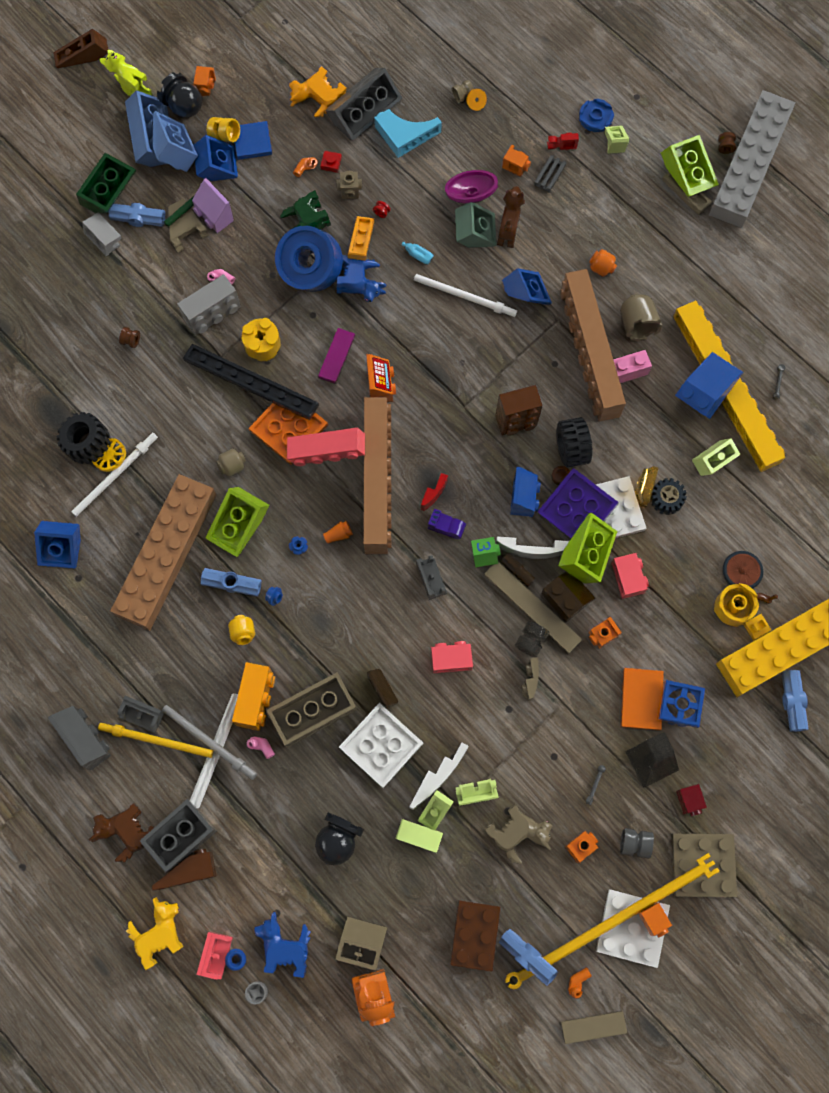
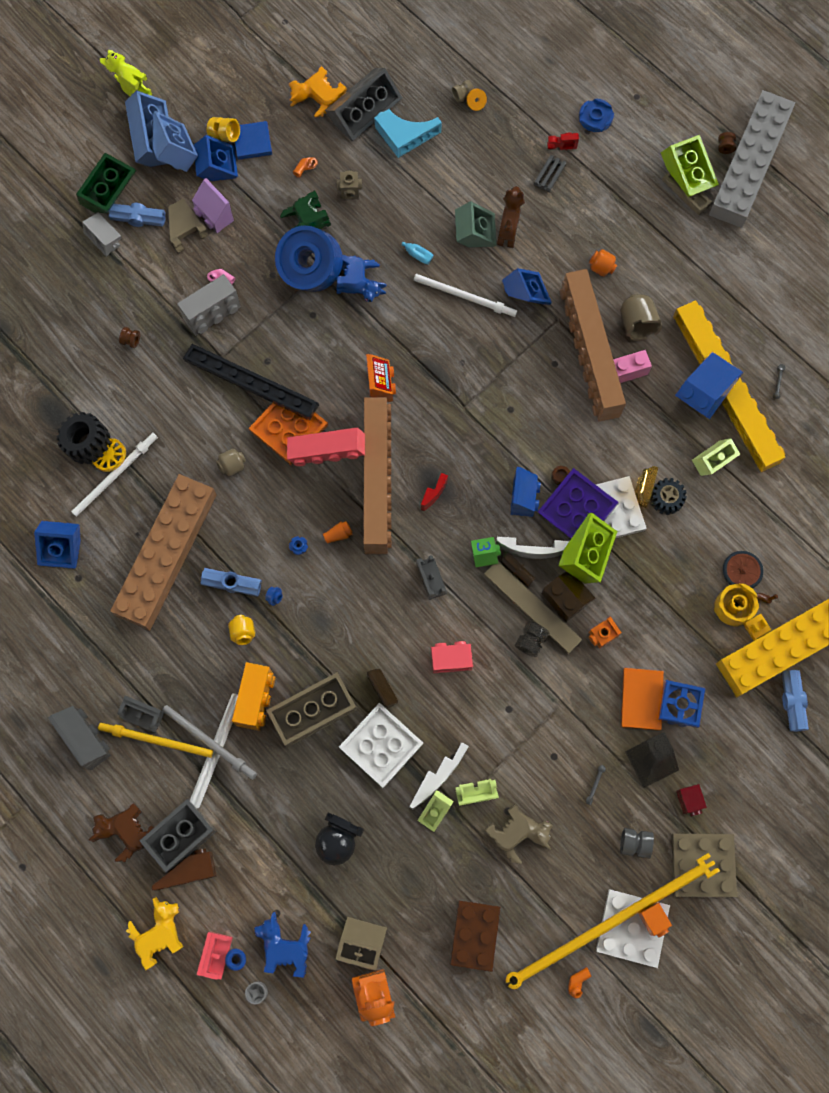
(82, 50): reddish brown slope -> none
(178, 213): dark green piece -> none
(180, 95): black tile -> none
(204, 79): orange brick -> none
(236, 520): lime slope -> none
(261, 339): yellow brick -> none
(261, 744): bright pink arm -> none
(331, 161): red plate -> none
(336, 355): magenta tile -> none
(361, 238): light orange tile -> none
(381, 209): red bush -> none
(419, 835): yellowish green slope -> none
(446, 525): dark purple leg -> none
(471, 186): magenta dish -> none
(516, 161): orange brick -> none
(518, 410): reddish brown brick -> none
(528, 957): medium blue piece -> none
(530, 685): dark tan slope -> none
(574, 442): black tyre -> none
(575, 849): orange brick -> none
(593, 1027): dark tan tile -> none
(617, 139): yellowish green slope -> none
(629, 575): coral brick -> none

